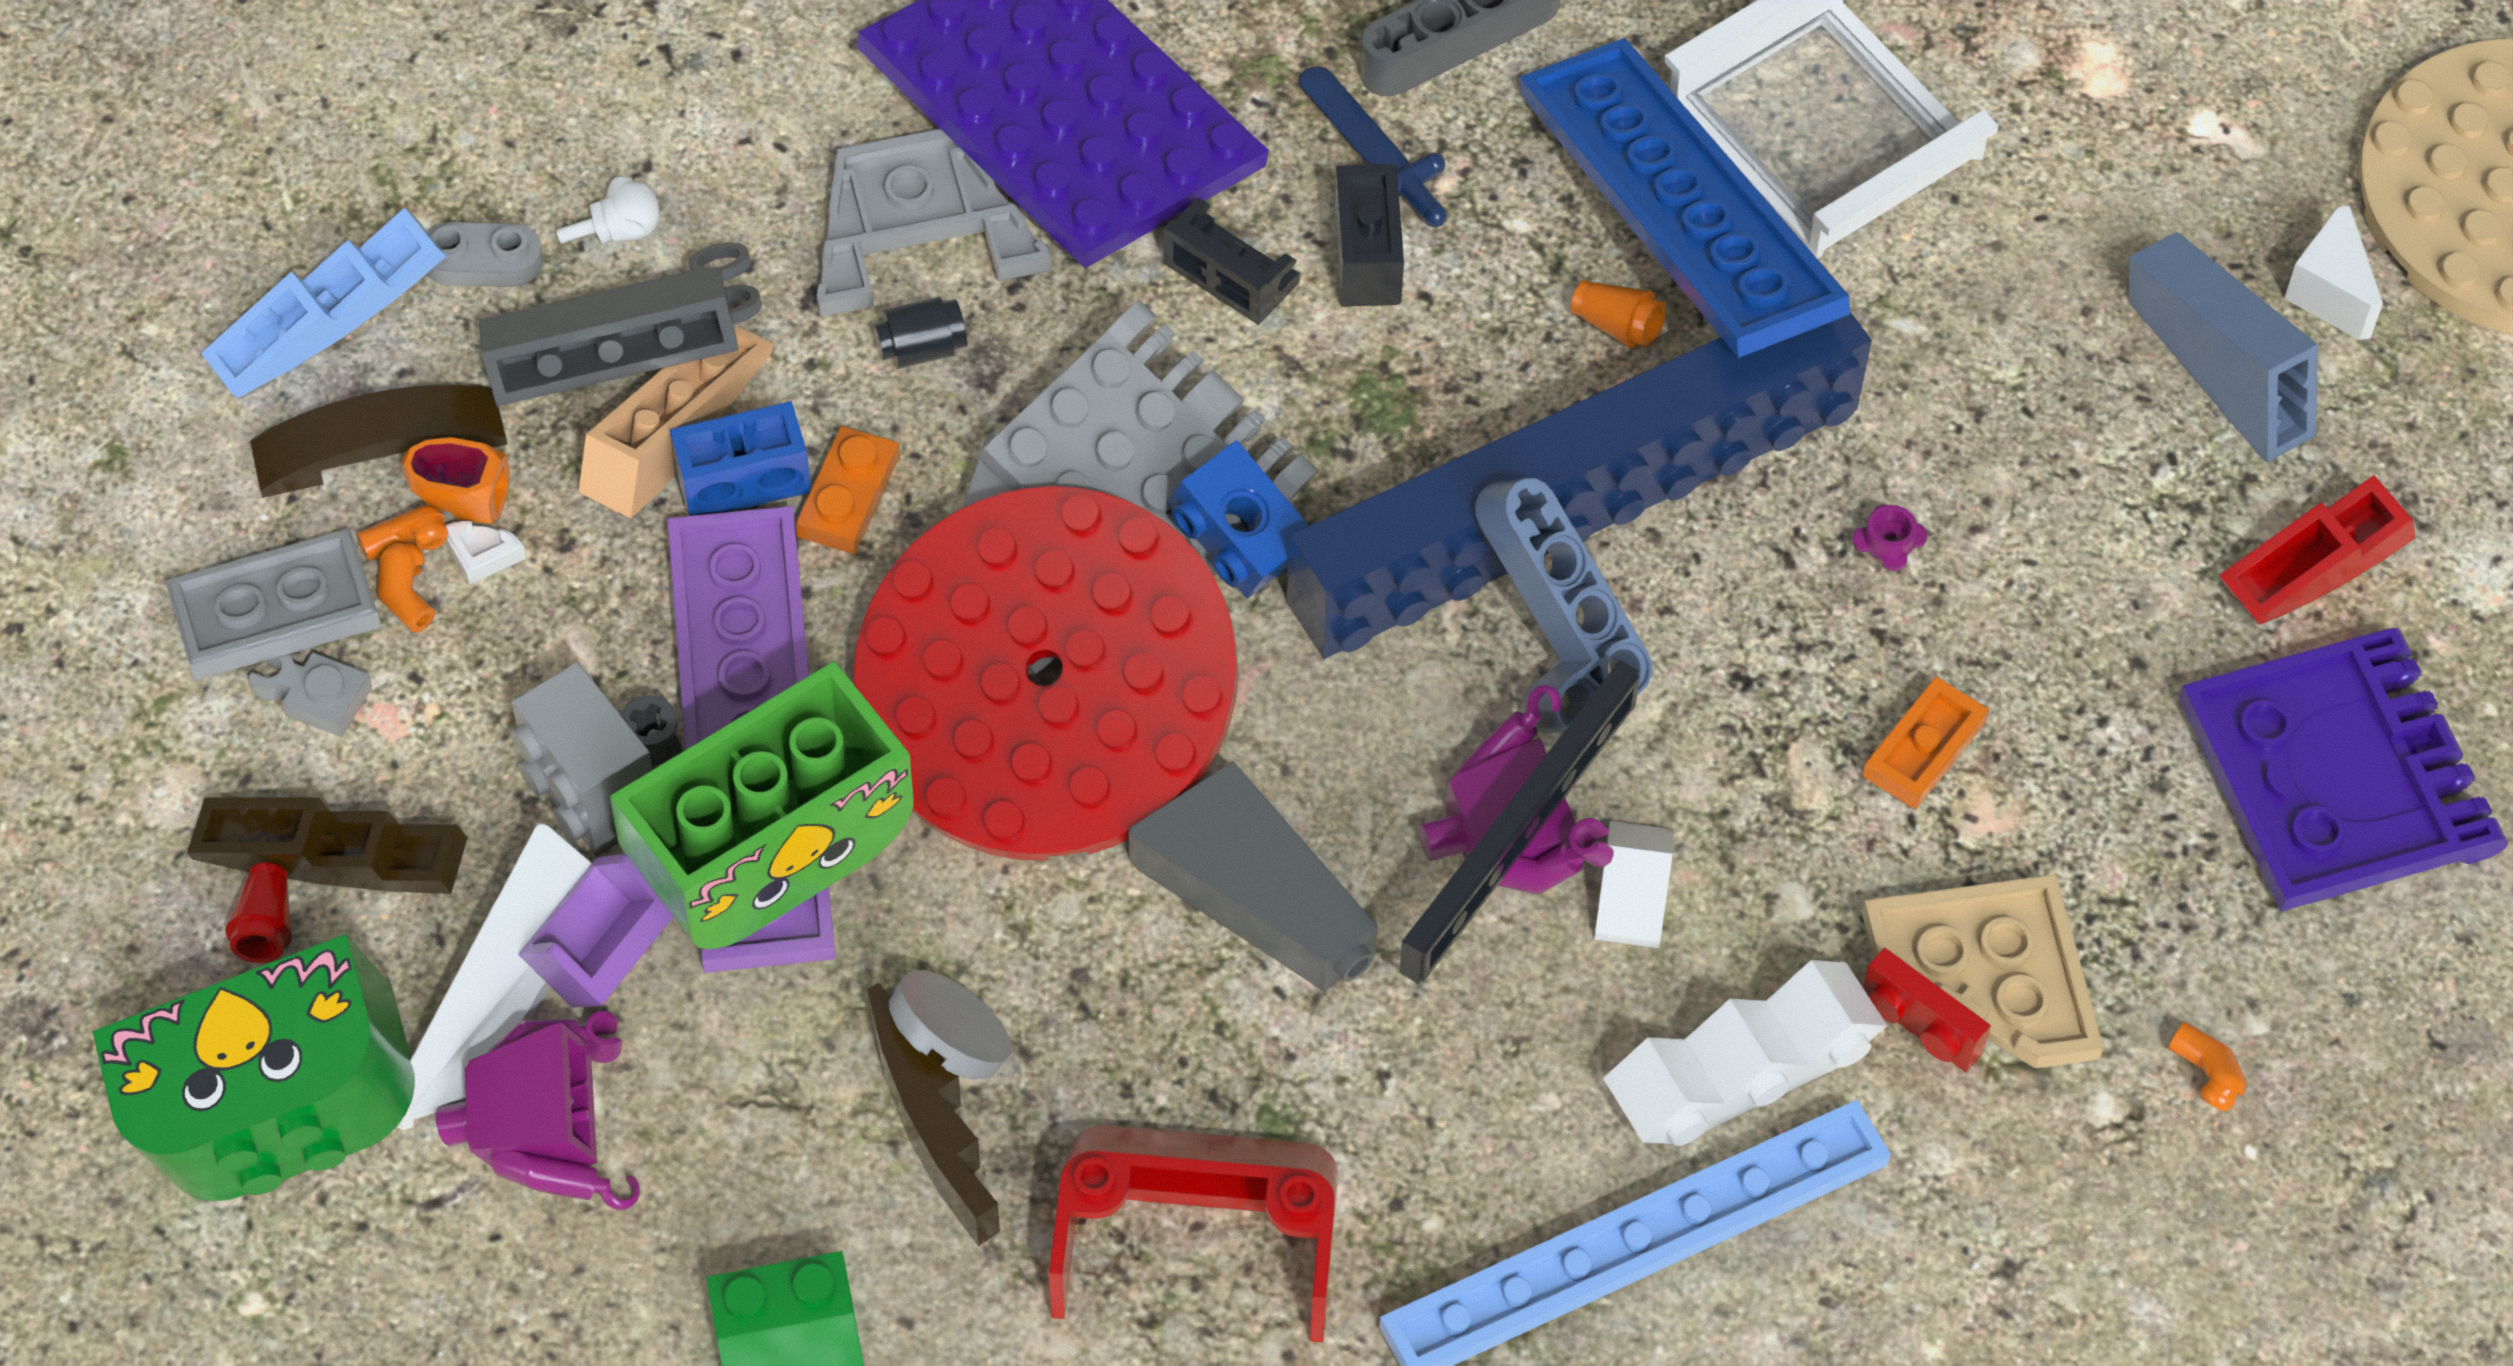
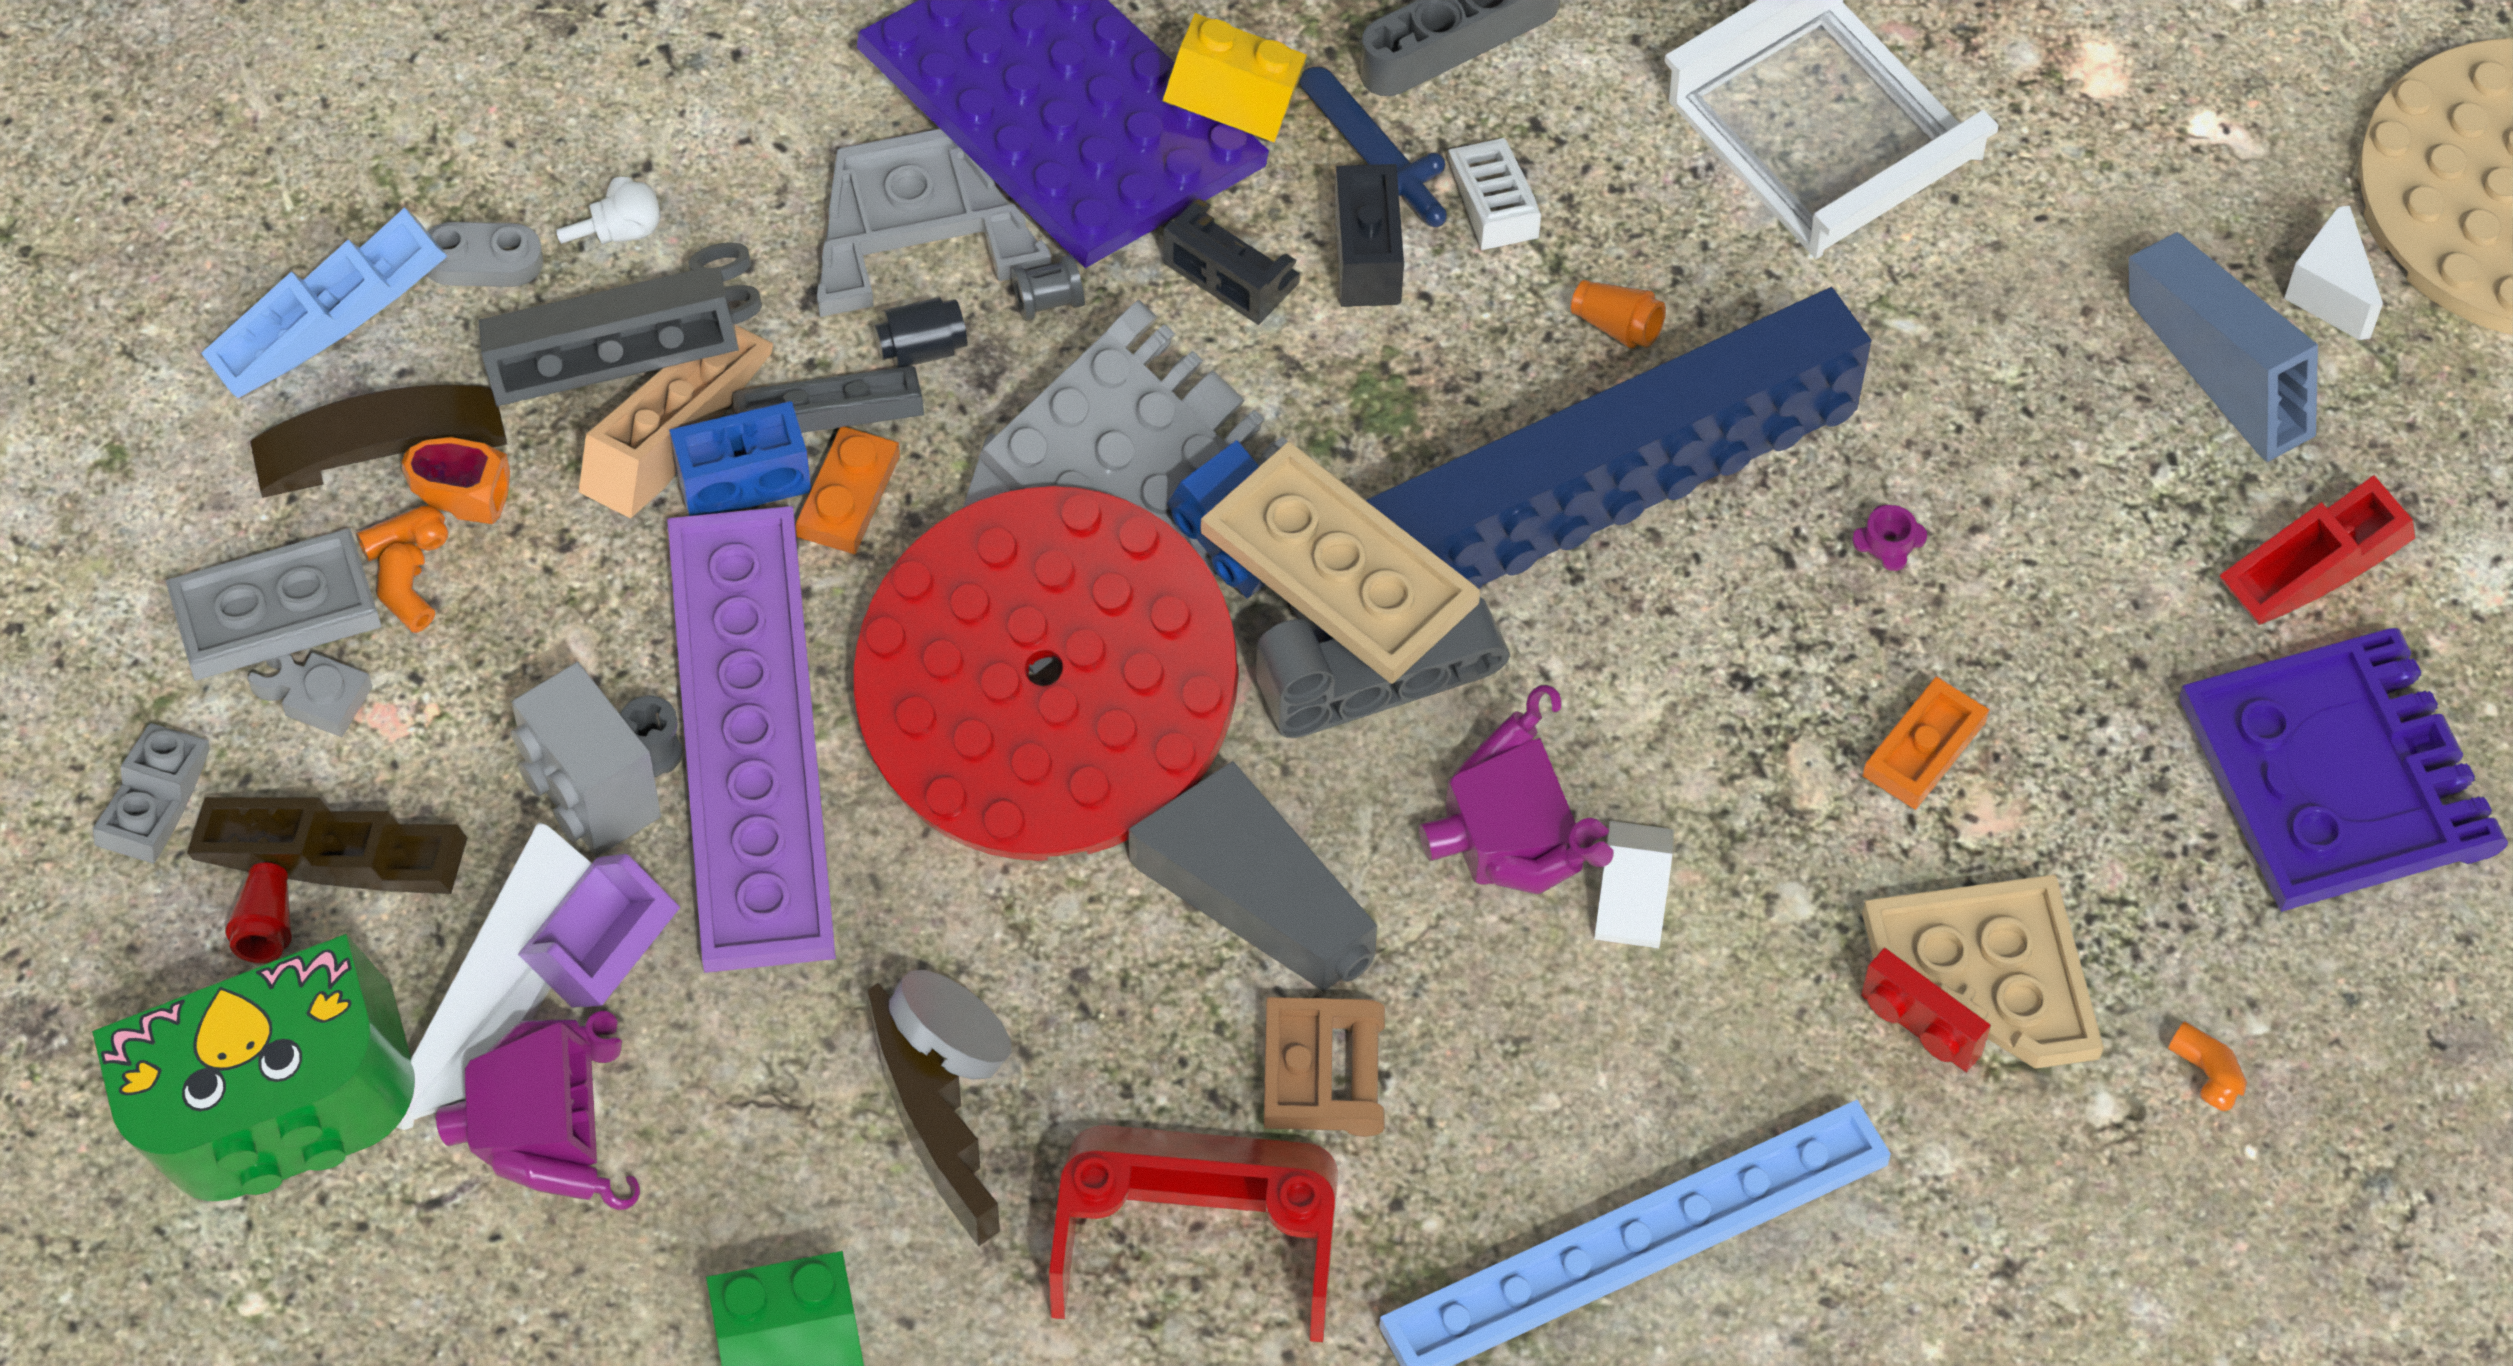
(153, 793): none -> light grey slope
(482, 549): white tile -> none
(767, 809): bright green brick -> none
(842, 399): none -> dark grey tile
(1047, 287): none -> dark grey bush
(1234, 77): none -> yellow slope
(1301, 1065): none -> medium nougat plate
(1327, 685): none -> dark grey beam
(1340, 562): none -> tan plate
(1499, 226): none -> white slope
(1519, 823): black tile -> none
(1521, 524): sand blue beam -> none
(1684, 198): blue plate -> none
(1746, 1055): white brick -> none

